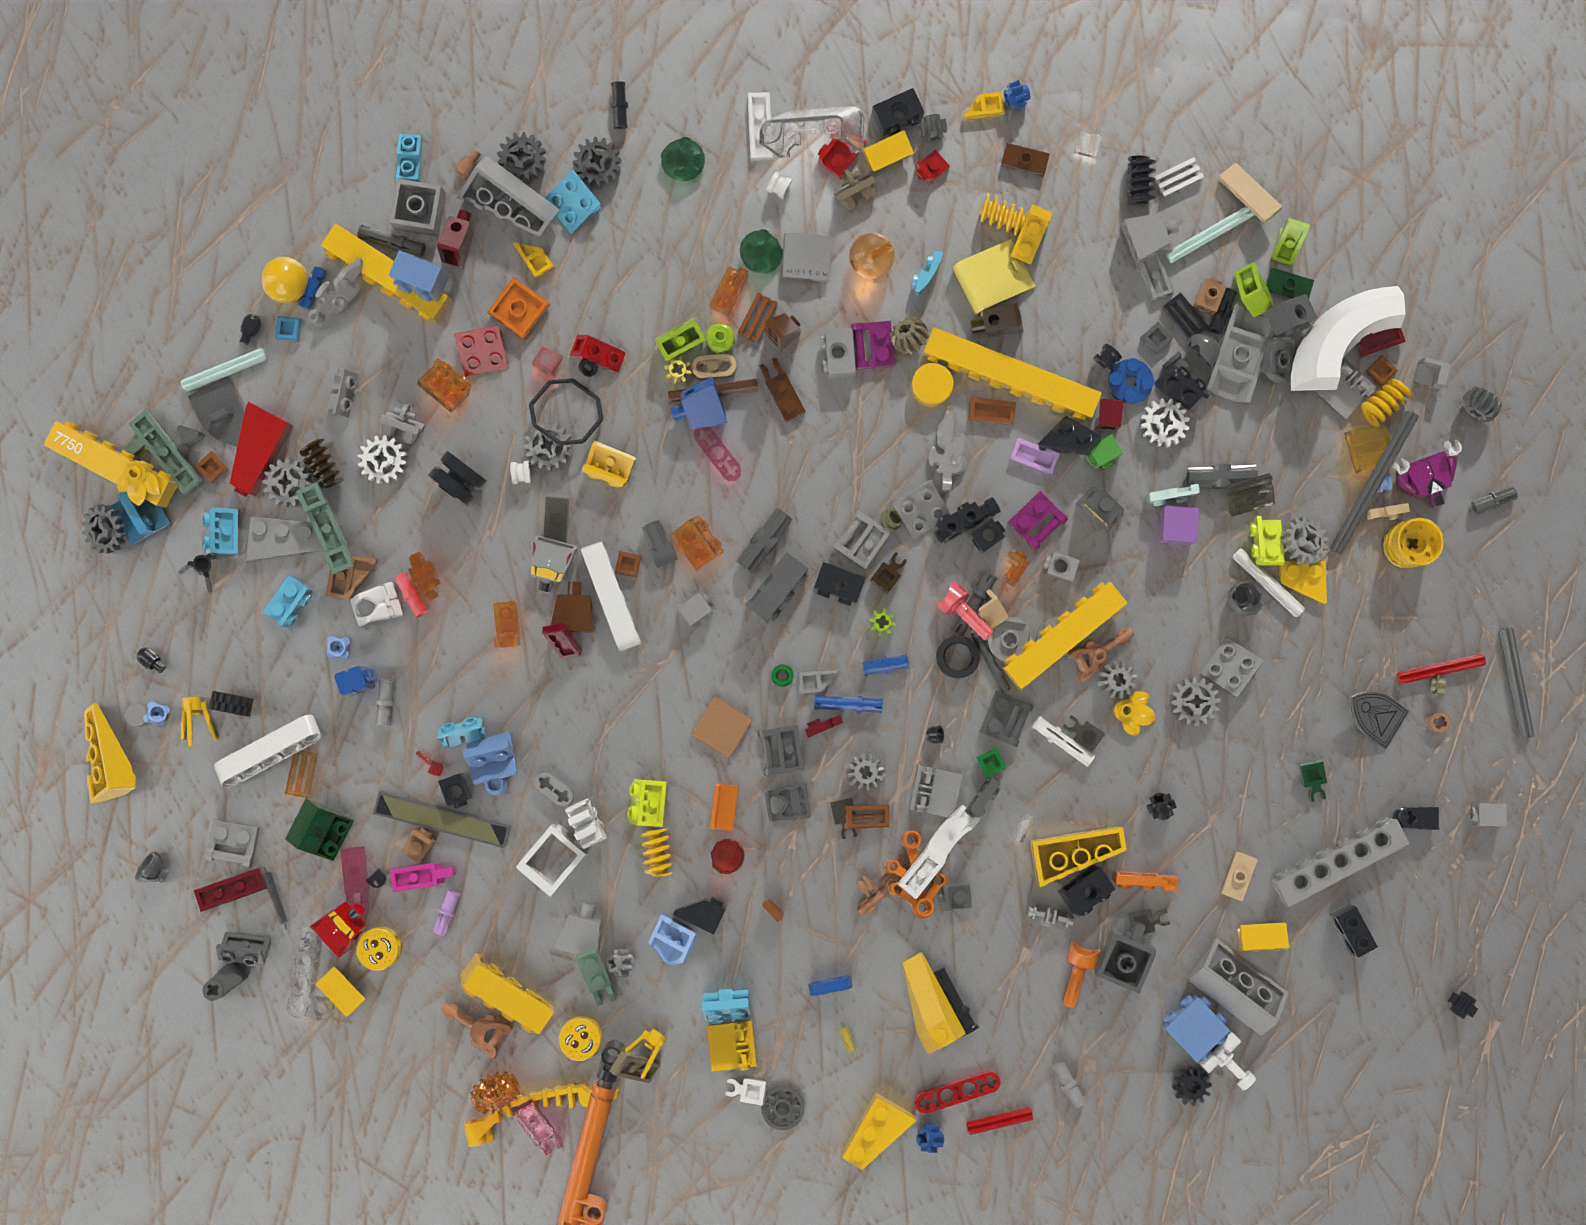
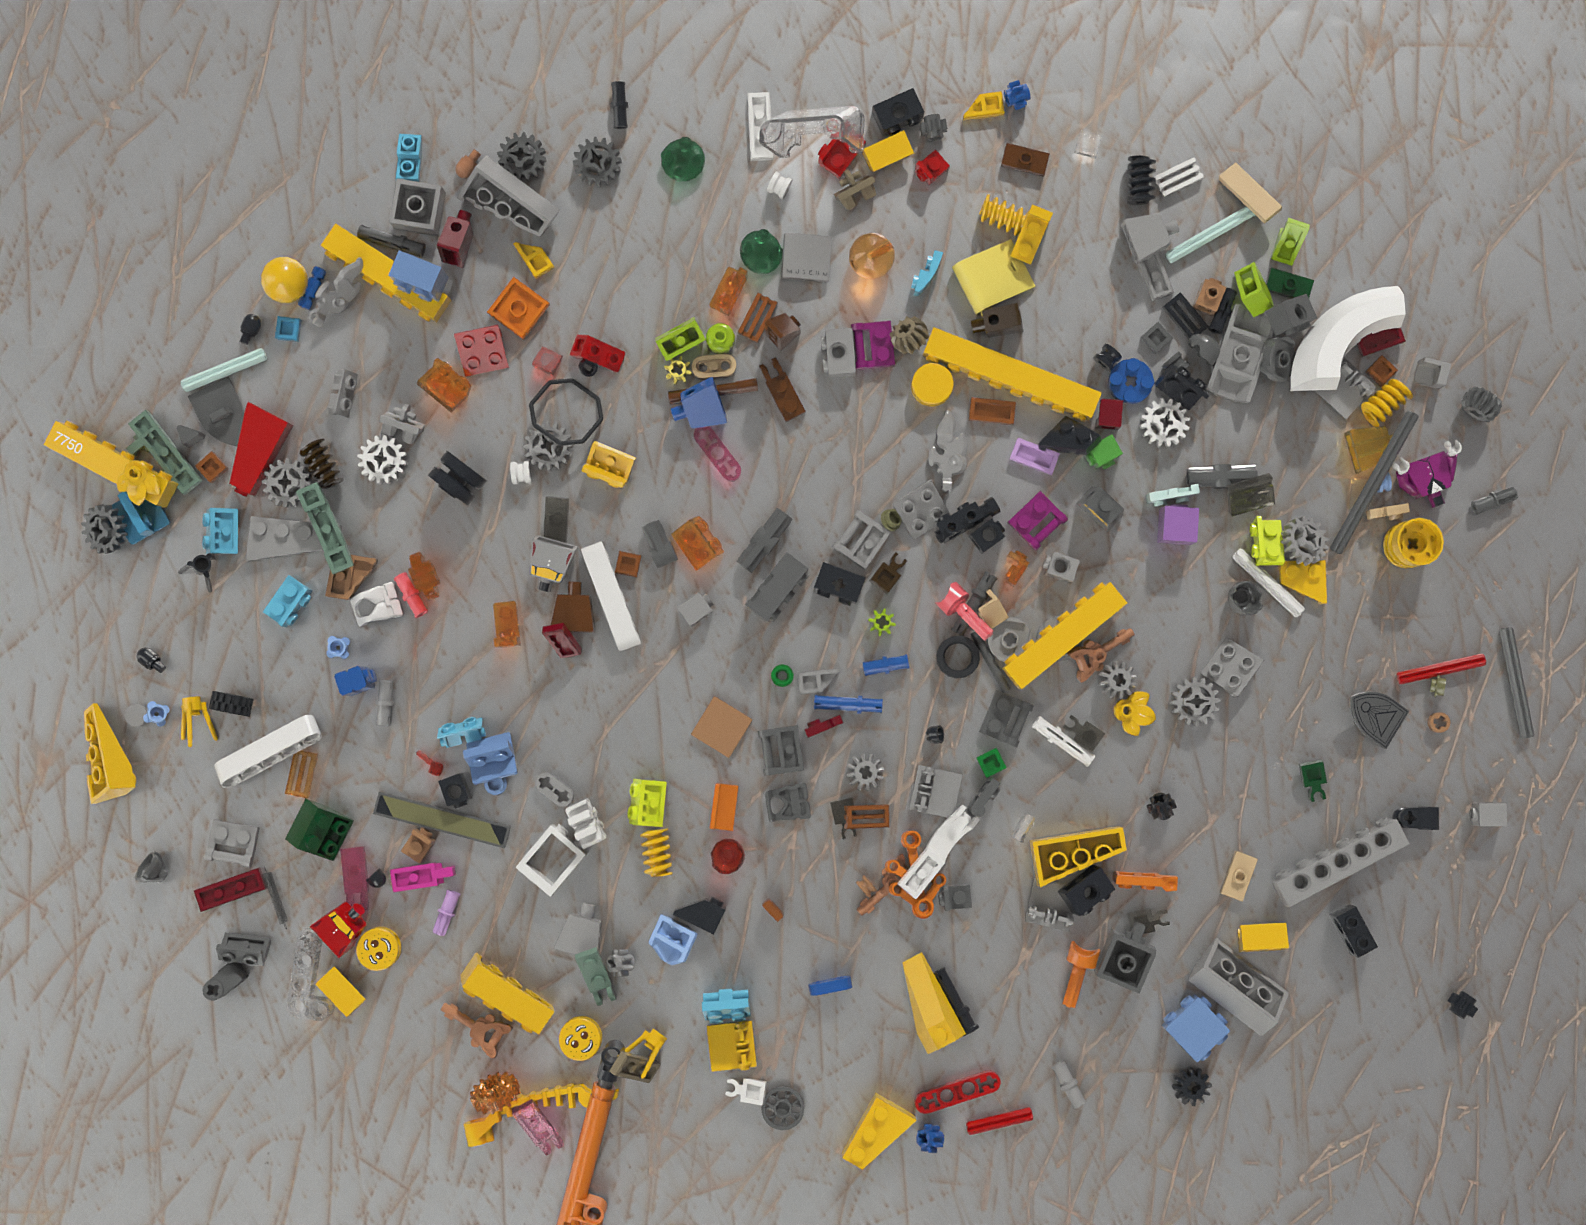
(573, 200): medium azure hinge -> none
(847, 1039): light yellow piece -> none
(1223, 1056): white bar -> none

